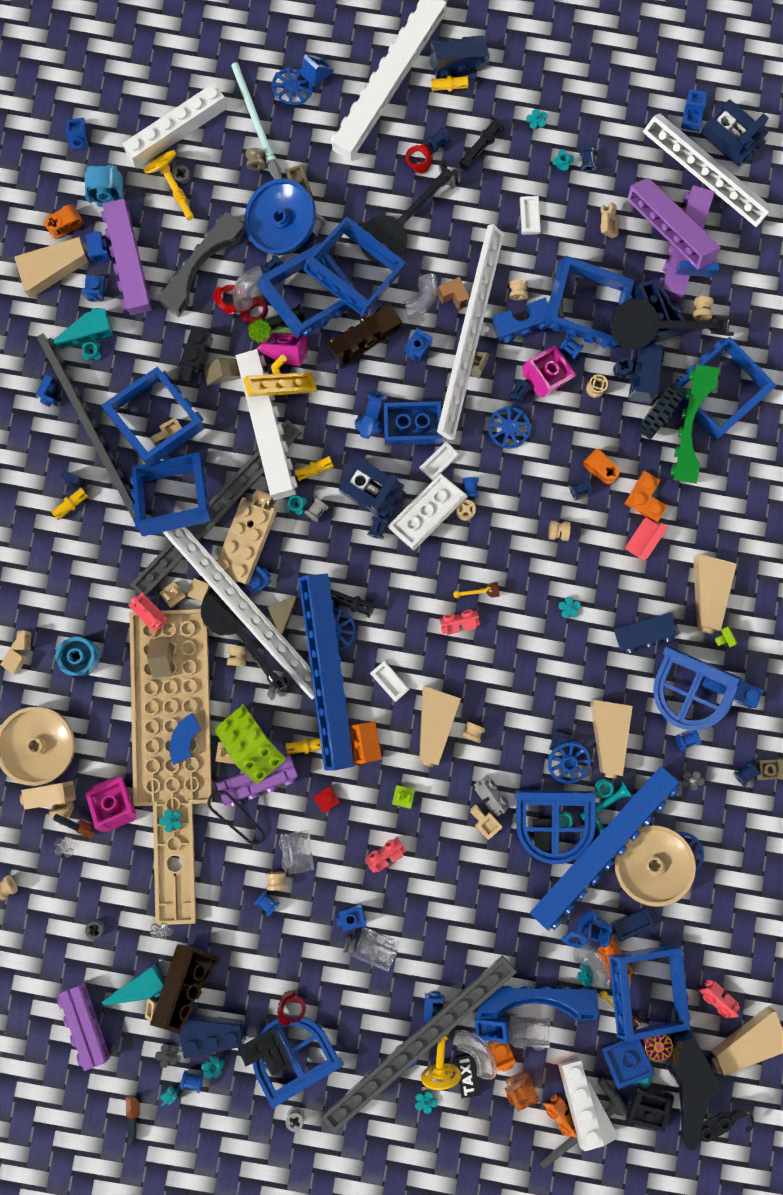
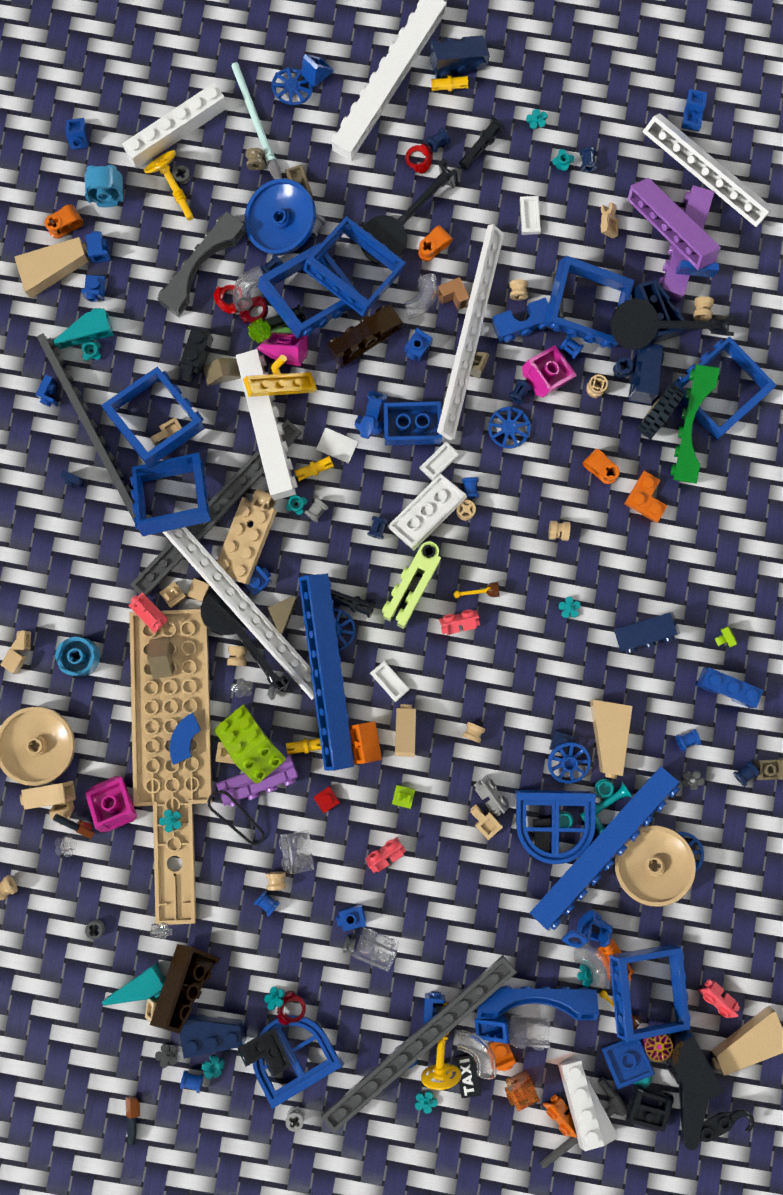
(69, 503): yellow pin -> none
(83, 1026): medium lavender brick -> none
(127, 257): medium lavender brick -> none
(169, 1095): teal plate -> none
(242, 688): none -> clear plant
(274, 1000): none -> teal plant
(337, 445): none -> white sticker
(381, 505): dark blue brick -> none
(405, 731): none -> tan slope
(422, 564): none -> yellowish green hinge
(435, 242): none -> orange piece
(436, 721): tan slope -> none
(581, 489): dark blue bush -> none
(633, 924): dark blue tile -> none
(645, 538): coral panel -> none
(702, 669): blue window -> none
(712, 589): tan slope -> none
(738, 125): dark blue brick -> none

